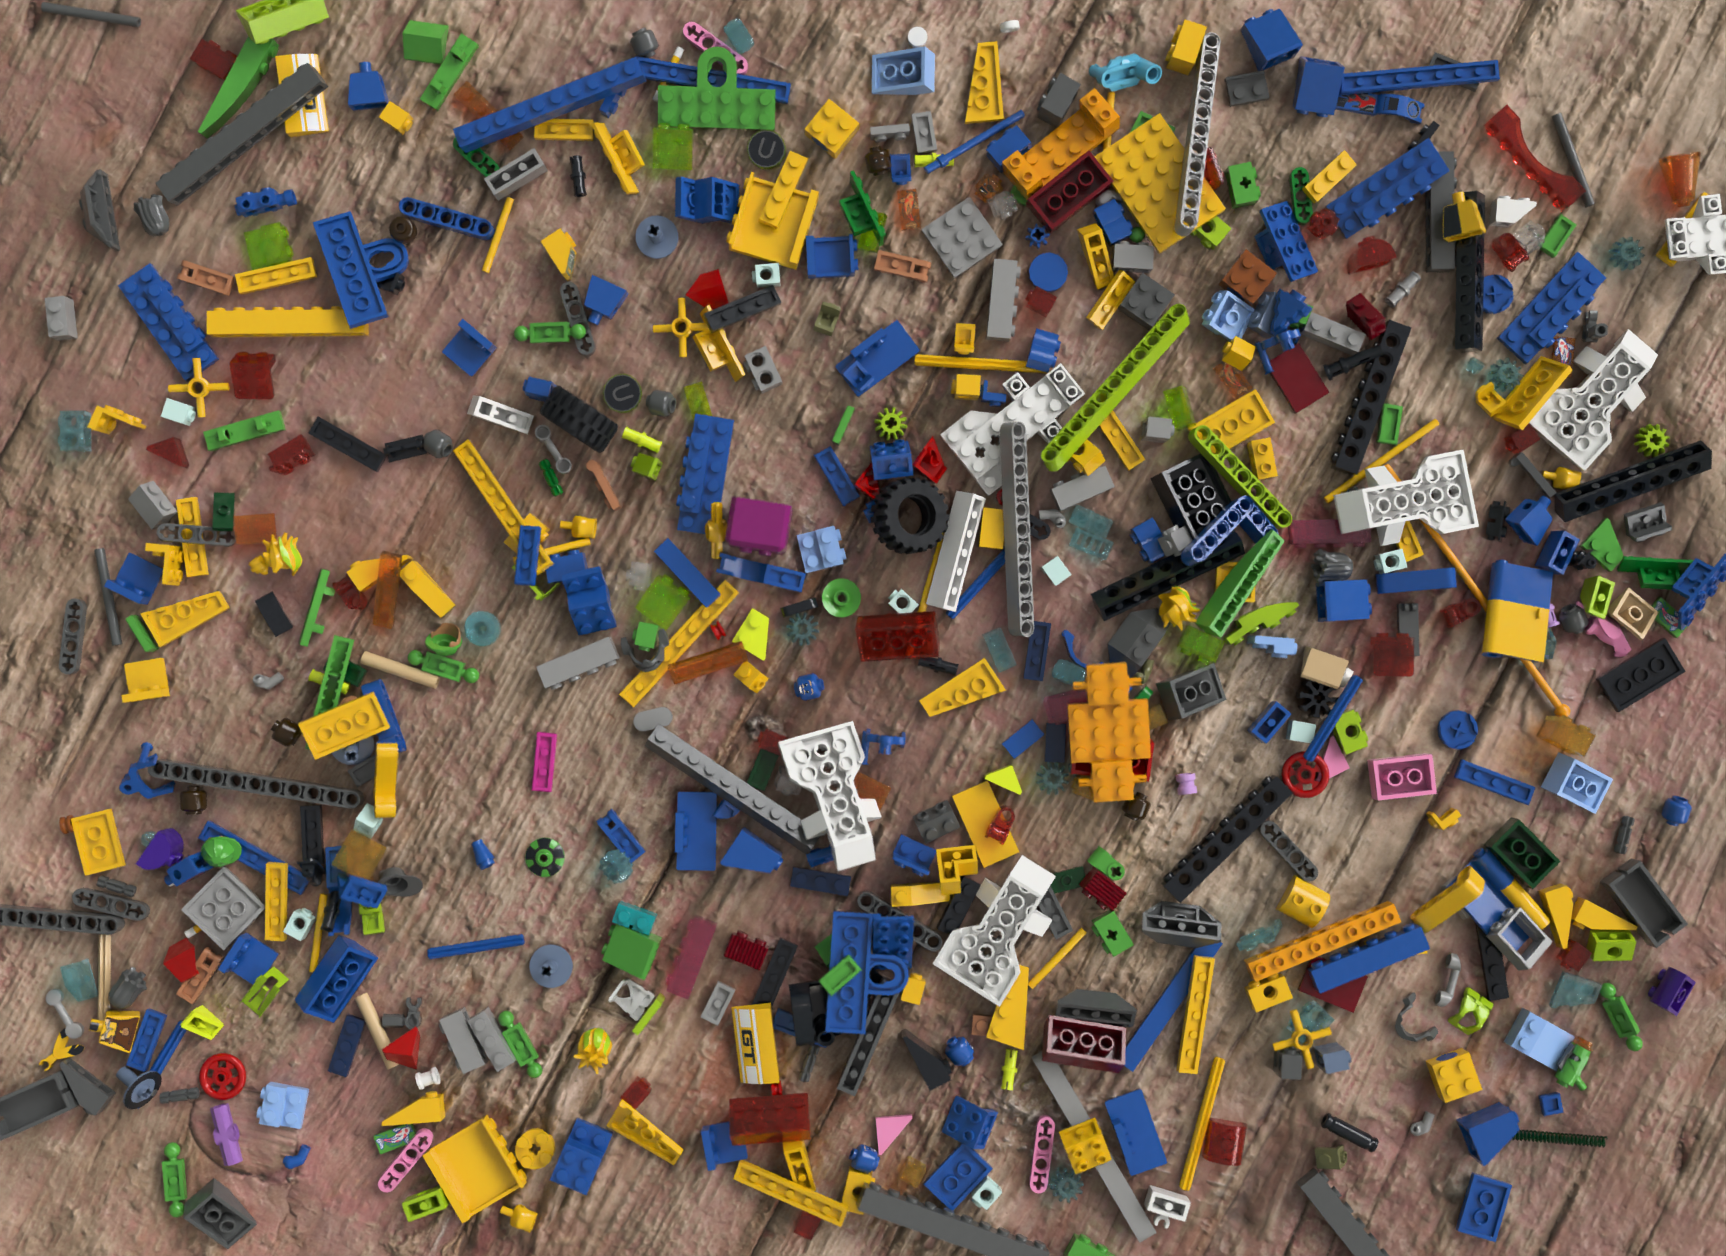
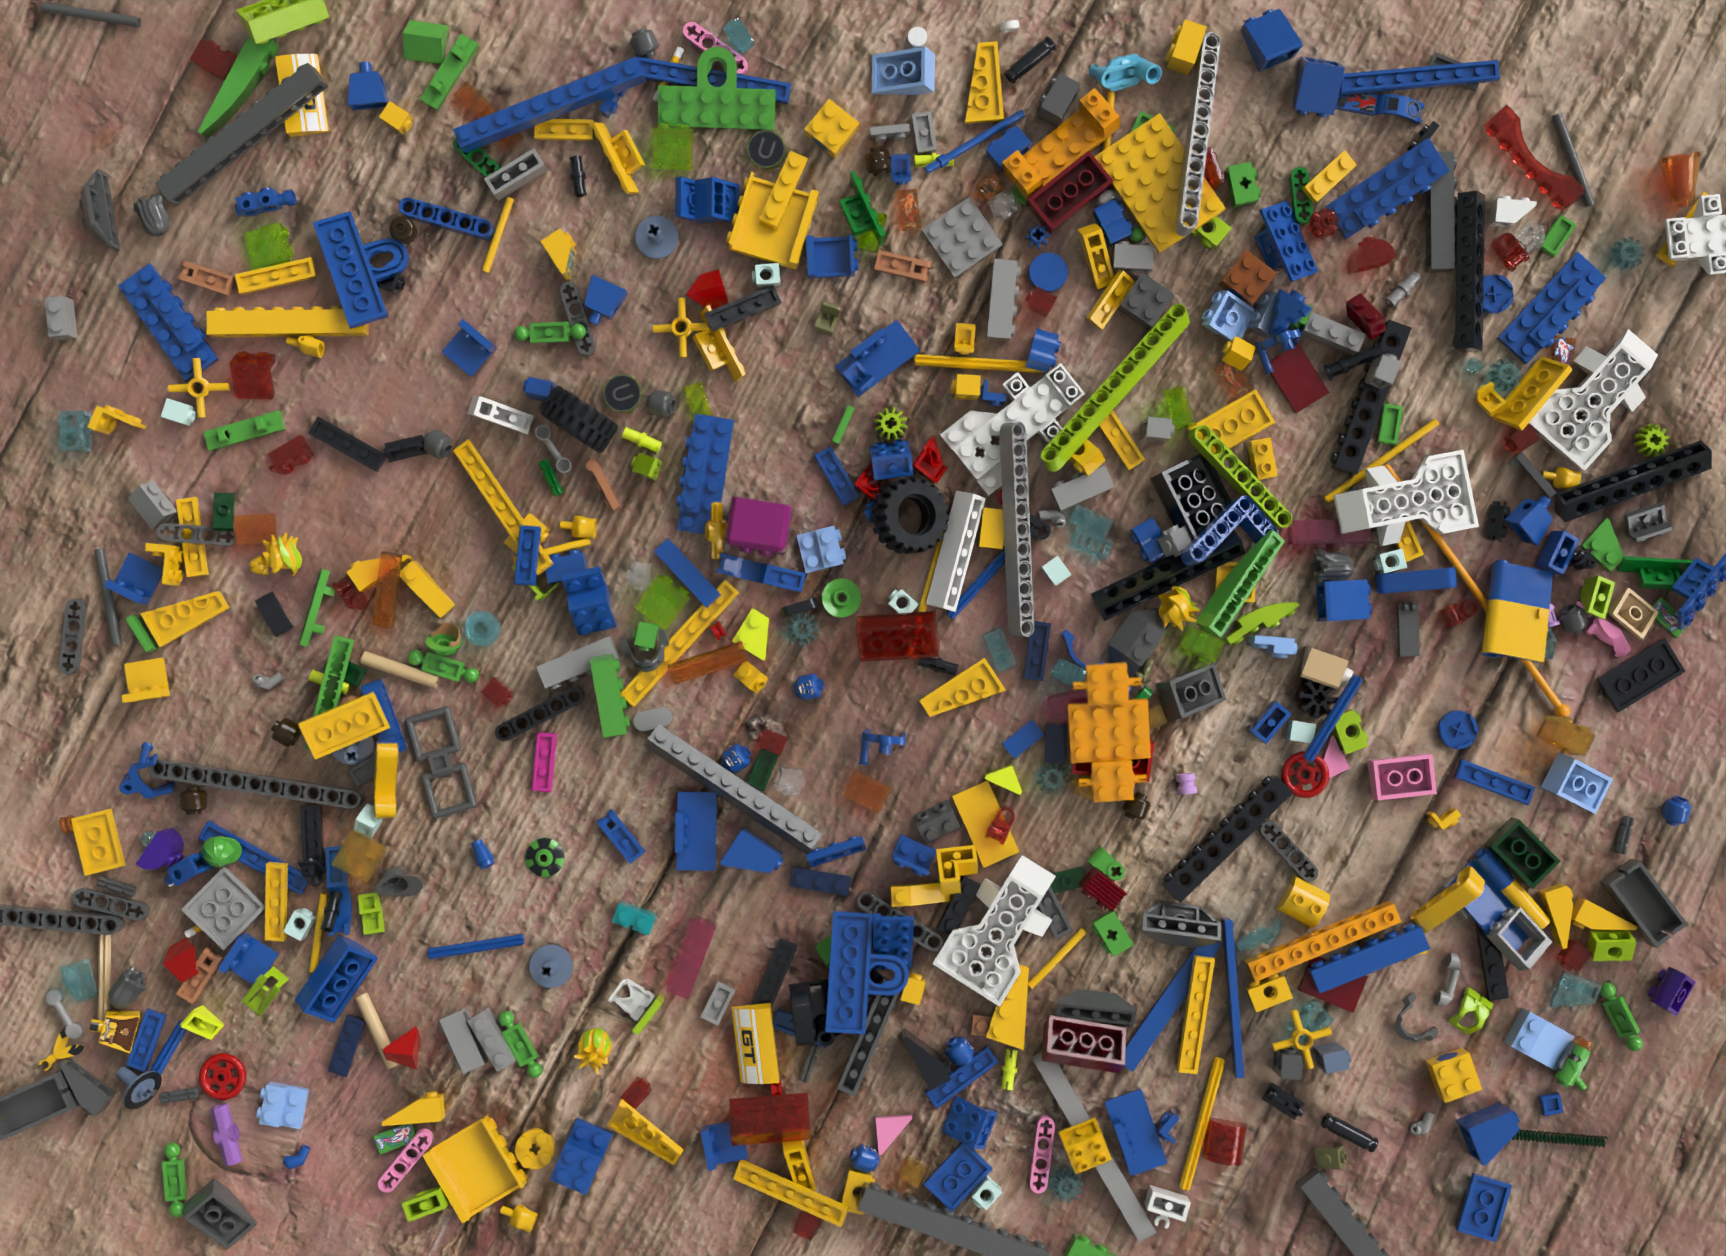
(171, 450): clear red slope -> none
(308, 345): none -> yellow piece
(360, 890): blue bracket -> none
(399, 1020): dark grey bar -> none
(427, 1078): white bush -> none
(440, 762): none -> dark grey bar
(498, 692): none -> clear red brick
(530, 715): none -> black beam
(608, 695): none -> bright green brick
(616, 866): clear light blue gear -> none
(631, 950): bright green slope -> none
(725, 810): blue tile -> none
(736, 758): none -> blue head
(746, 950): dark red brick -> none
(766, 368): light grey brick -> none
(839, 975): bright green tile -> none
(840, 812): white piece -> none
(963, 1076): none -> blue tile
(1030, 60): none -> black axle
(1166, 1123): none -> blue bracket
(1232, 997): none -> blue tile
(1247, 88): dark grey plate -> none
(1283, 1101): none -> black hinge
(1383, 371): none -> light grey brick
(1393, 655): clear red bracket -> none
(1461, 219): yellow torso -> none
(1593, 331): dark grey bar -> none

